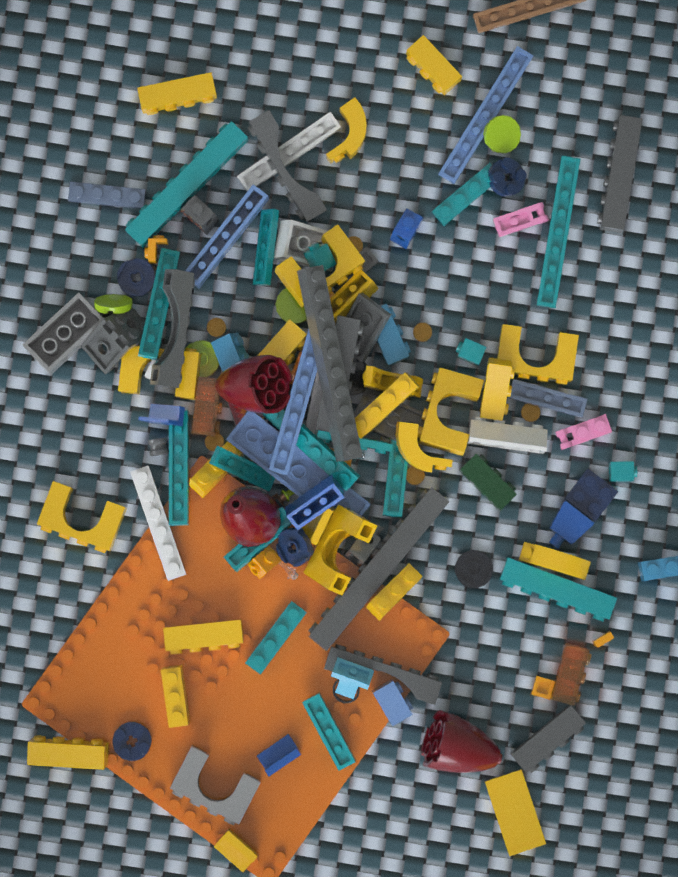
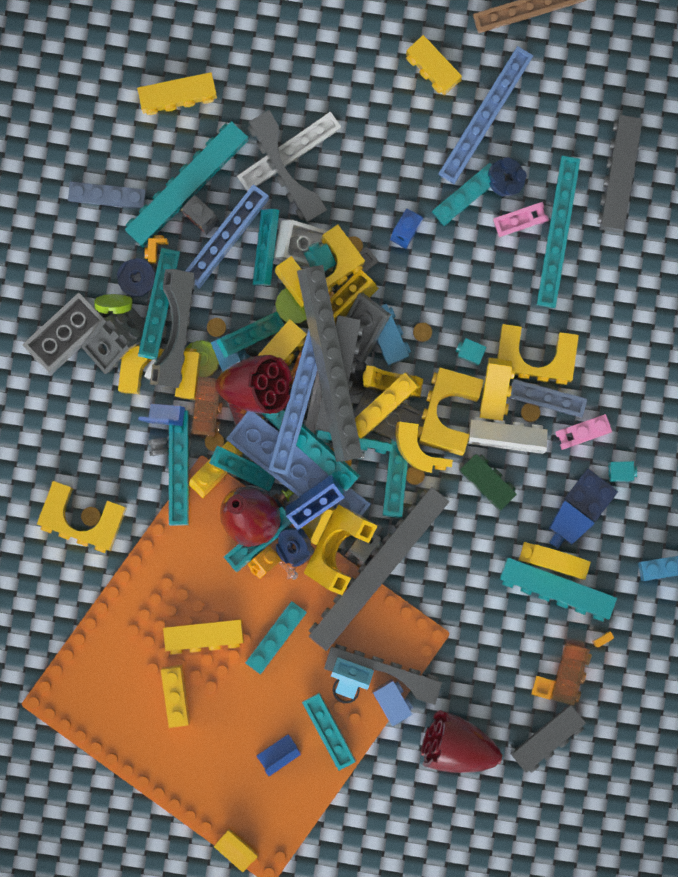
(67, 753): yellow brick -> none
(90, 516): none -> pearl gold piece
(141, 747): dark blue plate -> none
(158, 523): white plate -> none
(187, 784): light grey arch -> none
(250, 334): none -> teal plate
(356, 120): yellow arch -> none
(394, 591): yellow brick -> none
(473, 569): black tile -> none
(502, 134): lime tile -> none
(515, 812): yellow tile -> none

